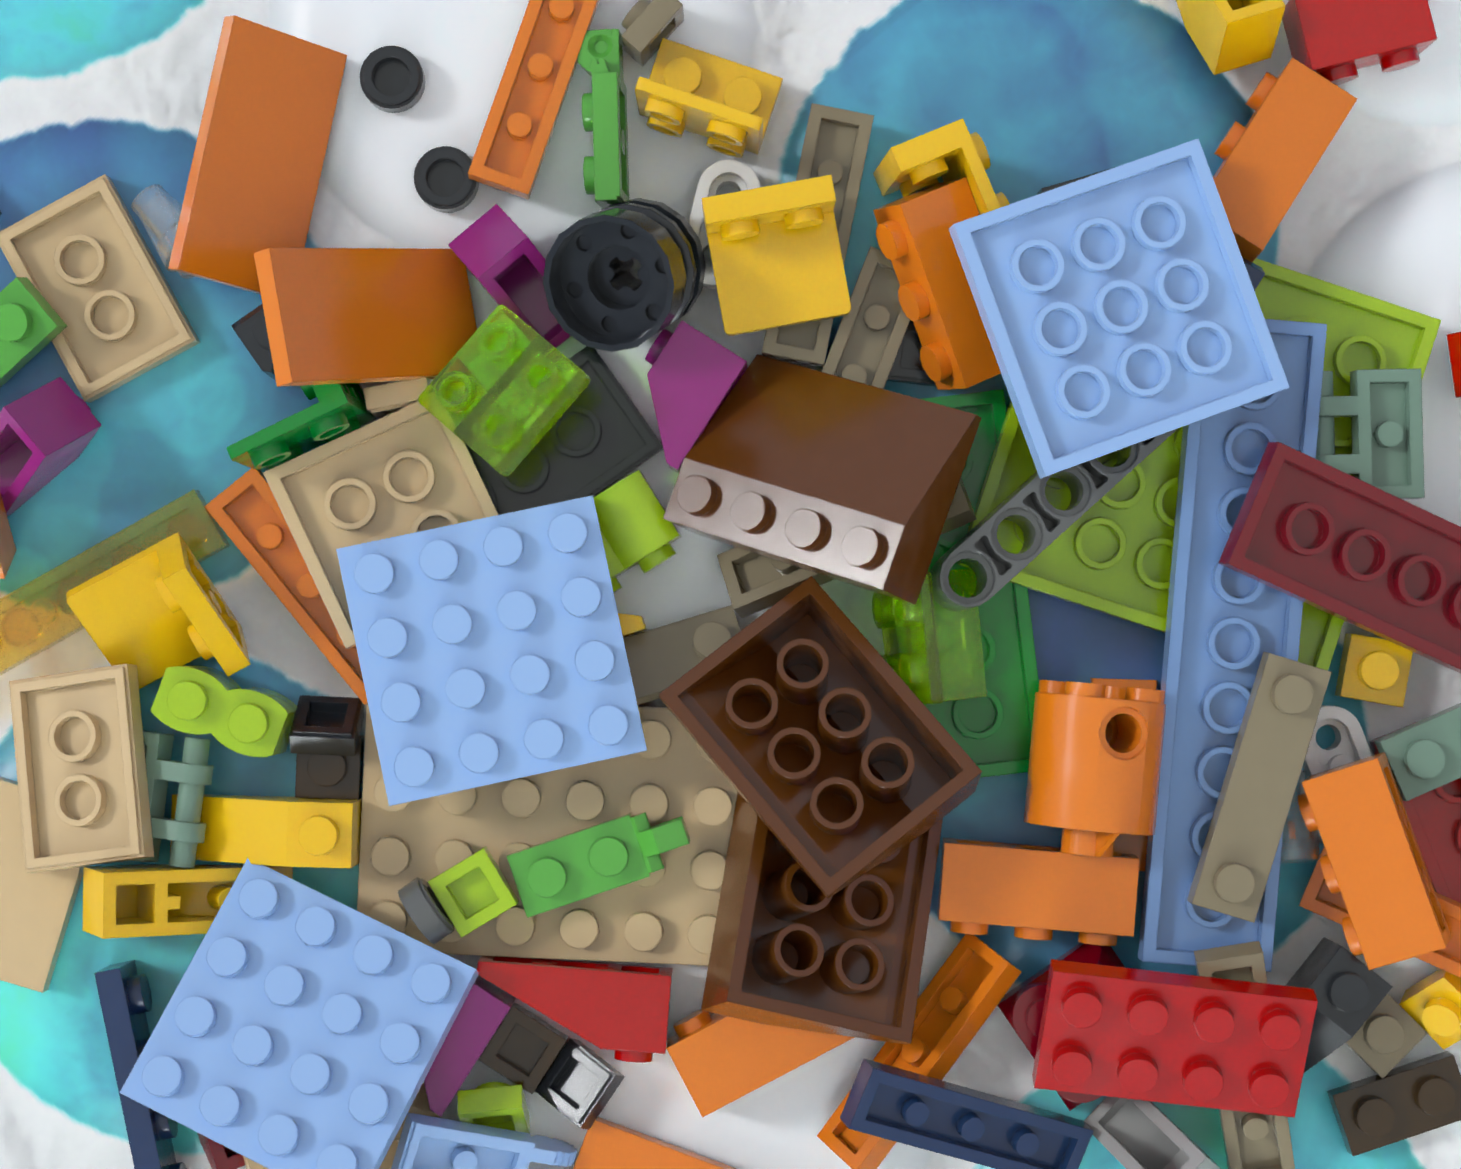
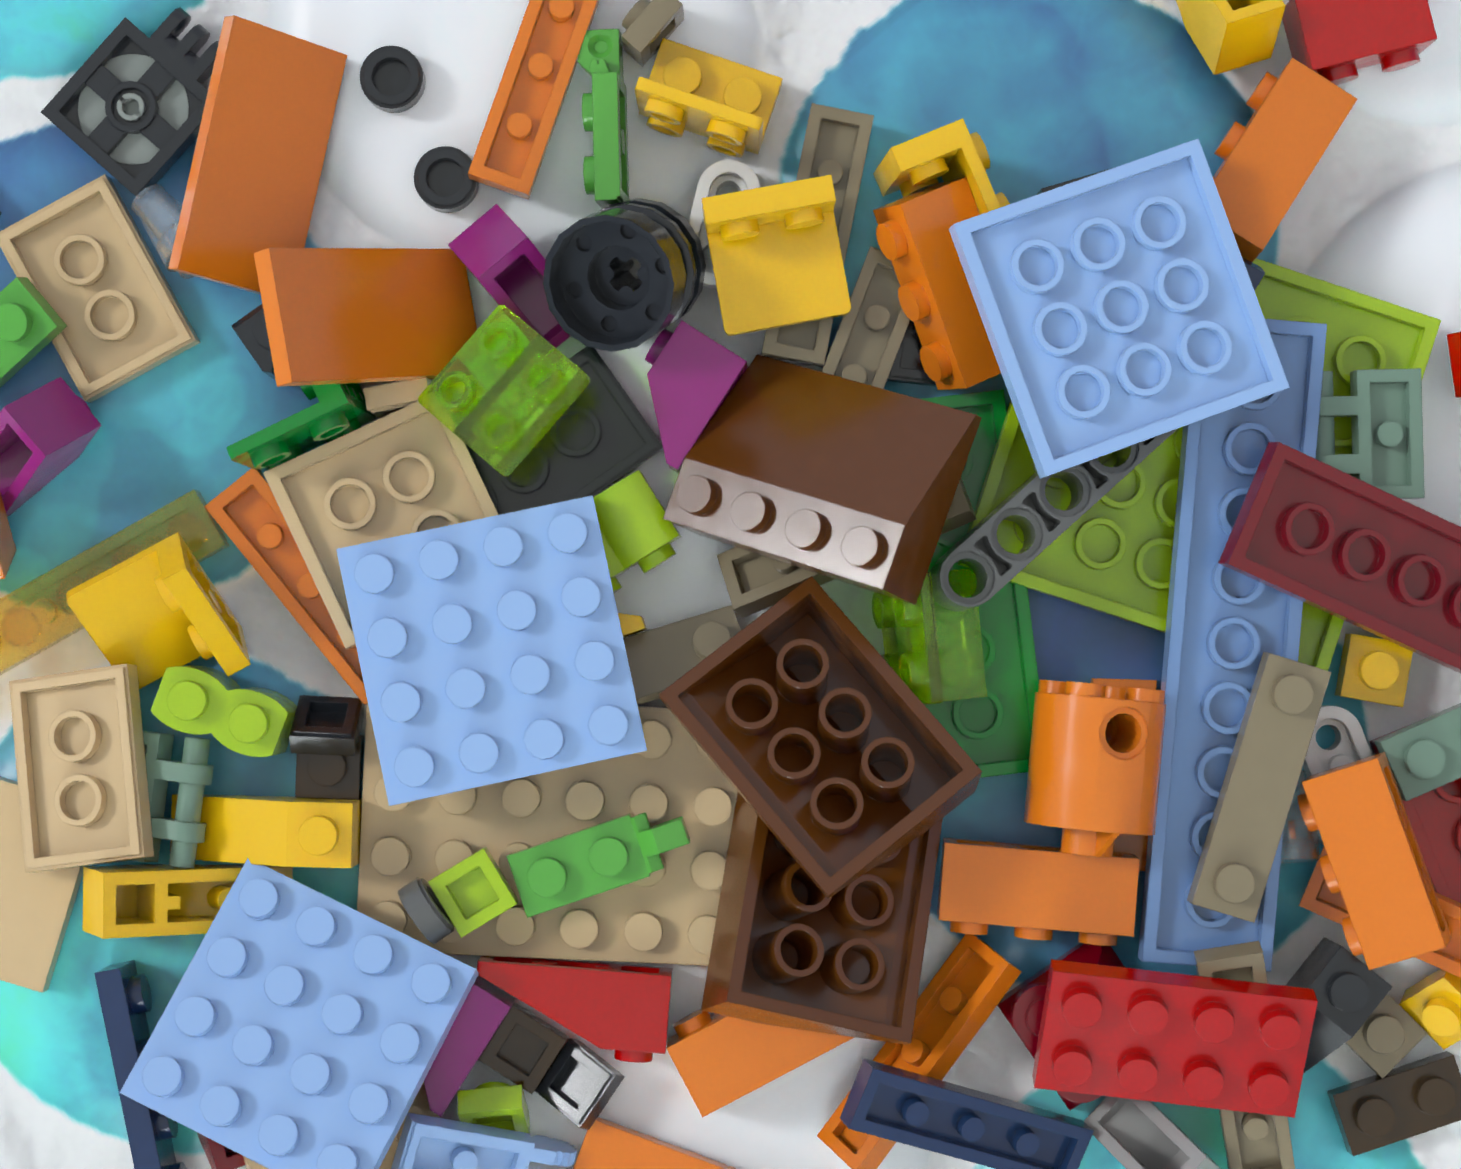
(138, 99): none -> black piece

